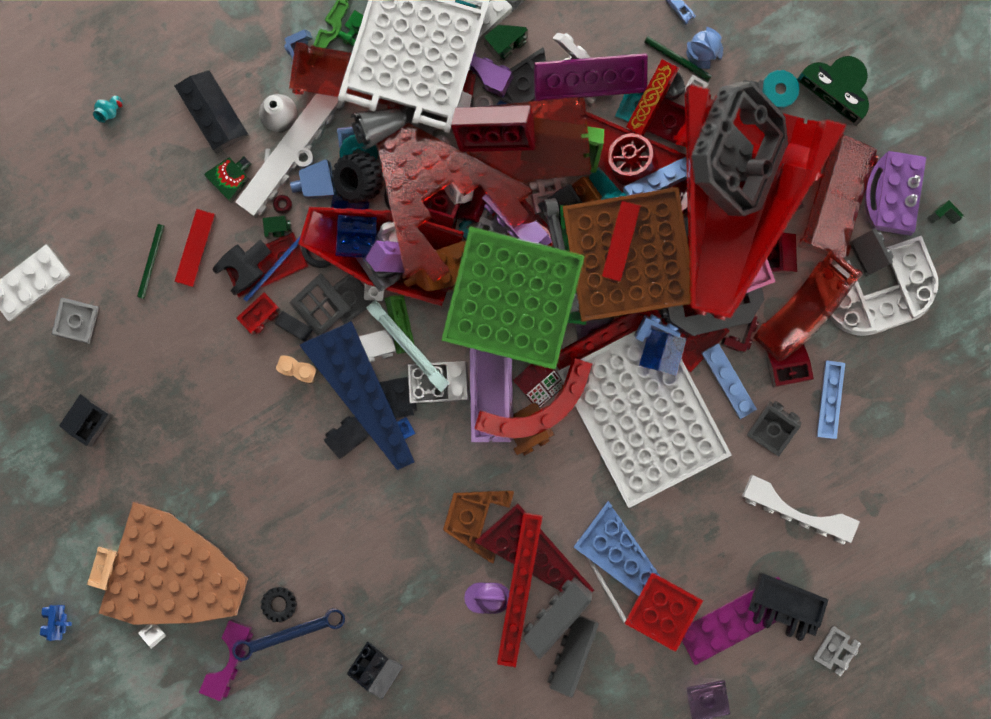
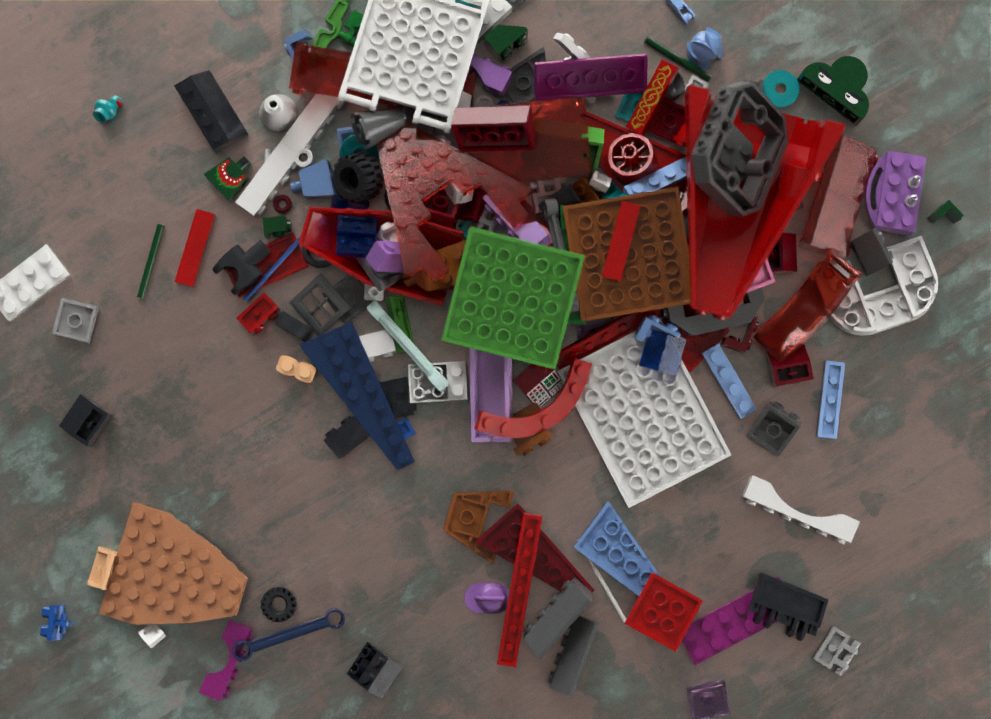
(600, 181): none -> white plate

